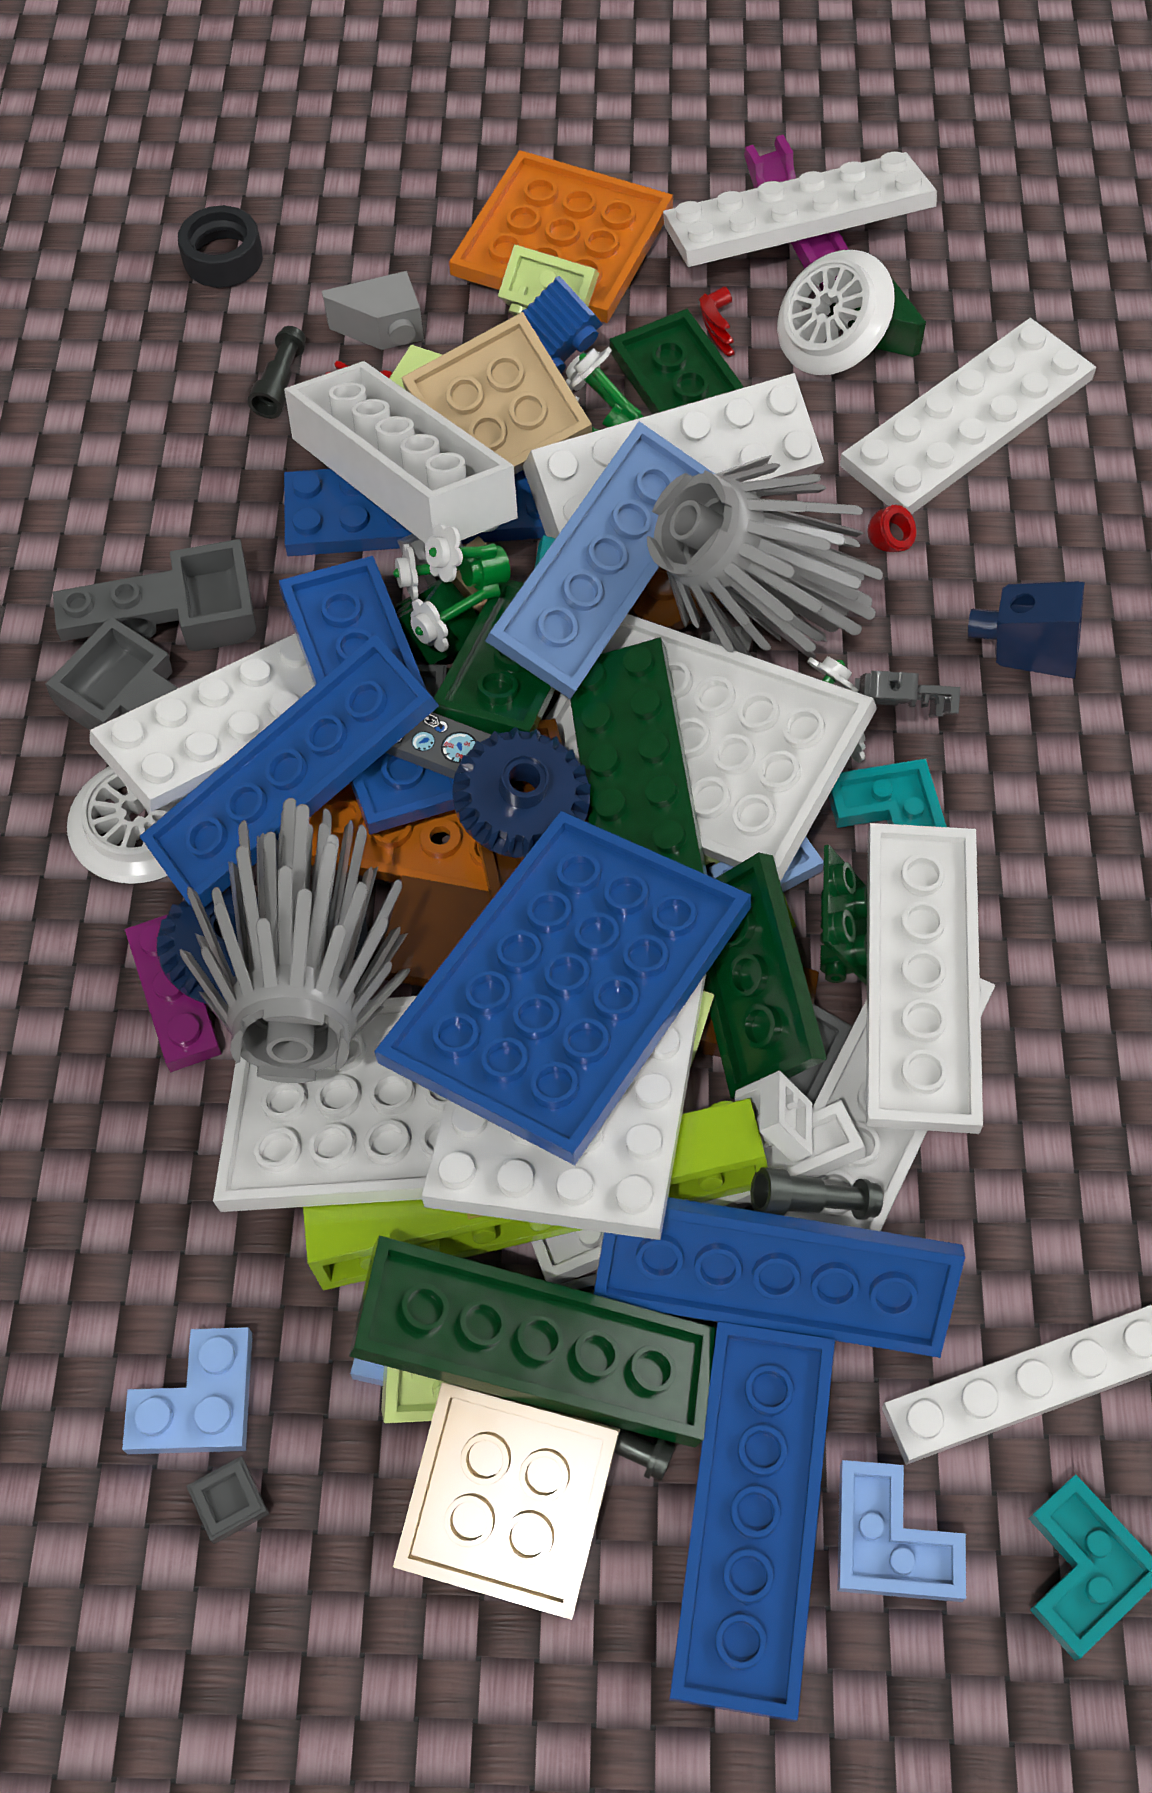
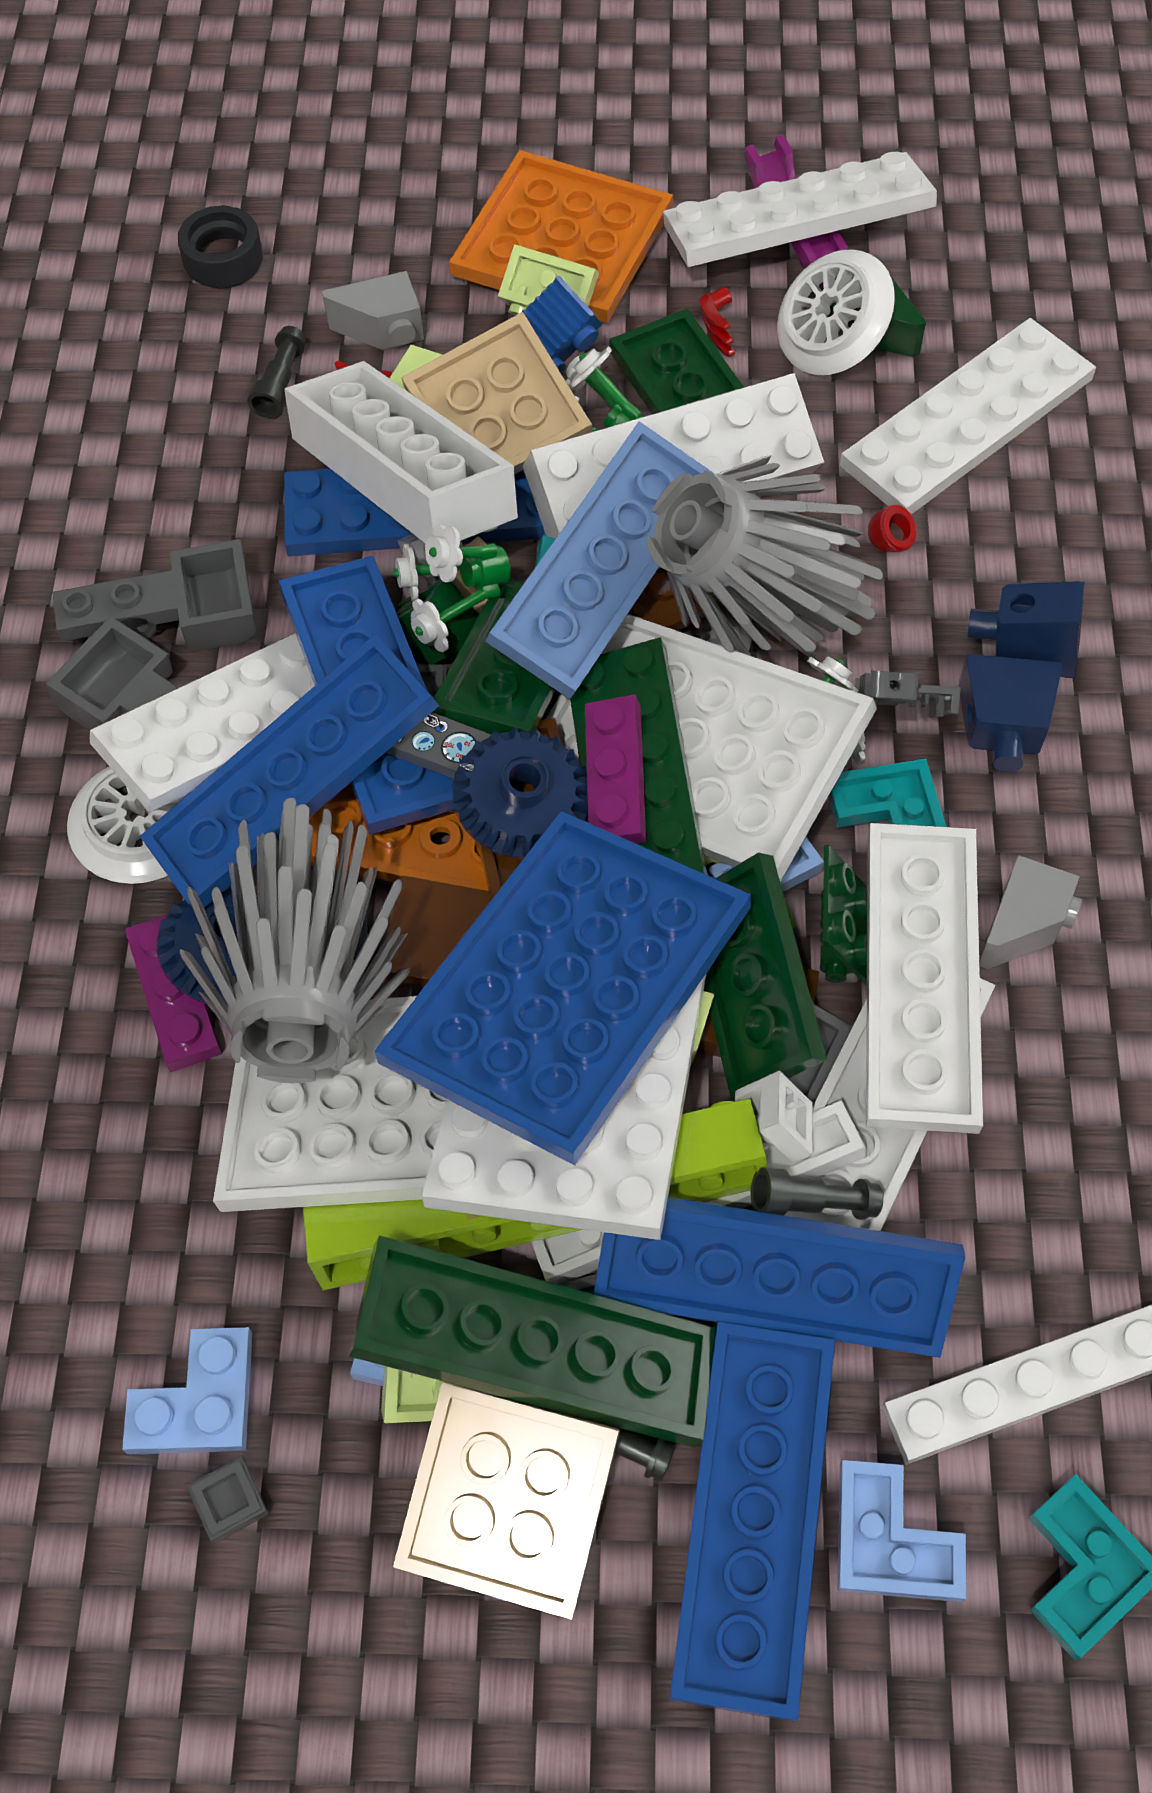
(616, 767): none -> magenta plate
(1008, 705): none -> dark blue torso
(1031, 911): none -> light grey slope

